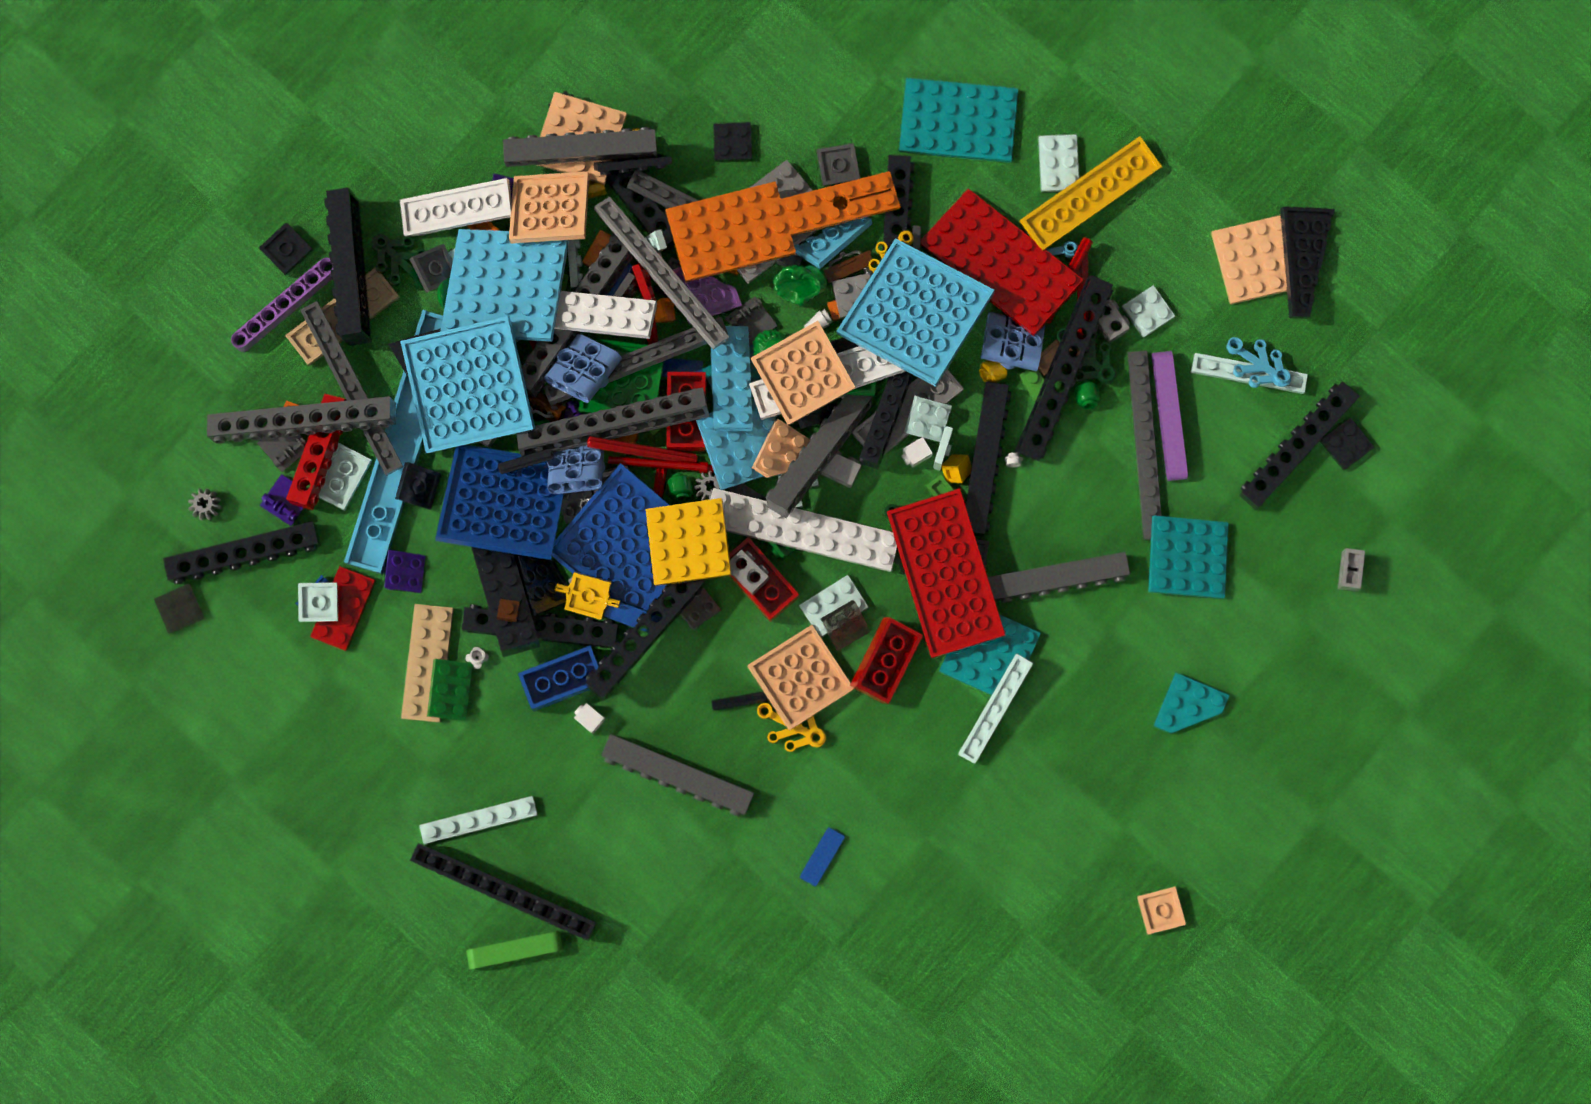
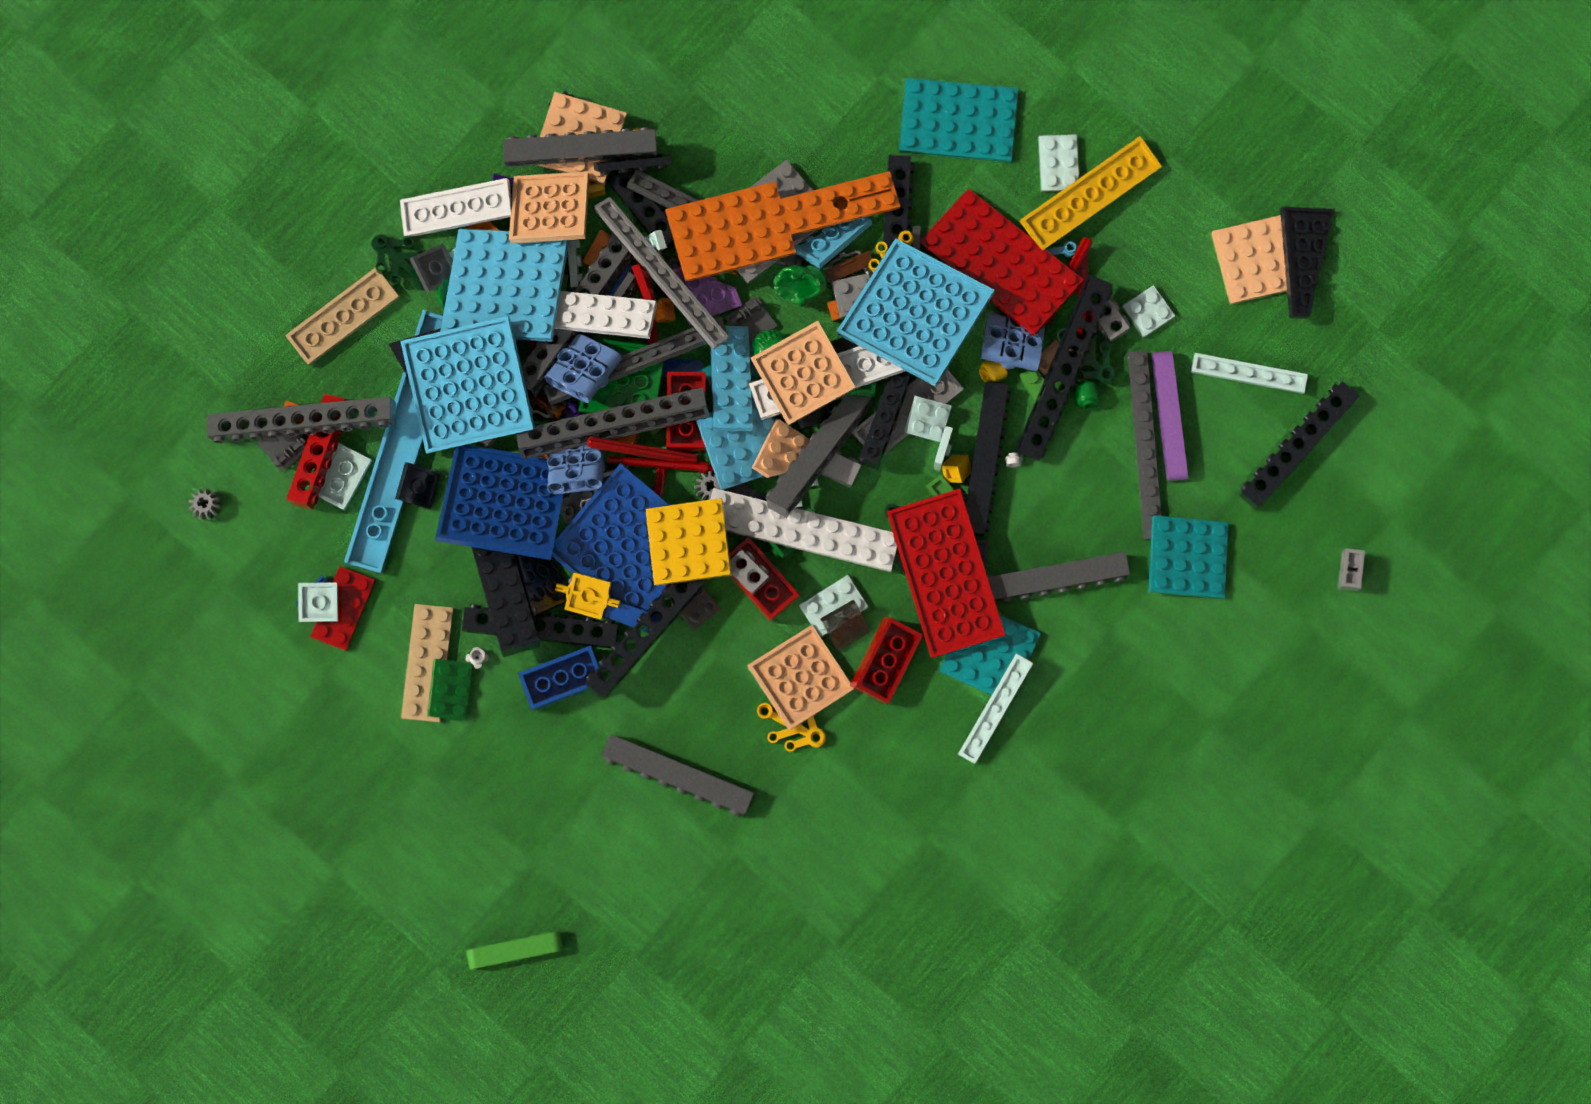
(175, 563): black brick -> none
(179, 608): clear smoke plate -> none
(275, 306): medium lavender beam -> none
(276, 501): dark purple hinge -> none
(285, 249): black plate -> none
(348, 266): black brick -> none
(349, 383): dark grey plate -> none
(404, 571): dark purple hinge -> none
(478, 820): light aqua plate -> none
(503, 892): black brick -> none
(508, 610): reddish brown plate -> none
(525, 461): black axle -> none
(589, 718): white brick -> none
(679, 487): green head -> none
(732, 142): black plate -> none
(740, 700): black axle -> none
(822, 317): white cone -> none
(822, 857): blue piece -> none
(838, 164): dark grey plate -> none
(916, 452): white brick -> none
(1161, 910): light nougat plate -> none
(1188, 704): teal plate -> none
(1260, 364): medium azure plant -> none
(1346, 444): black plate -> none

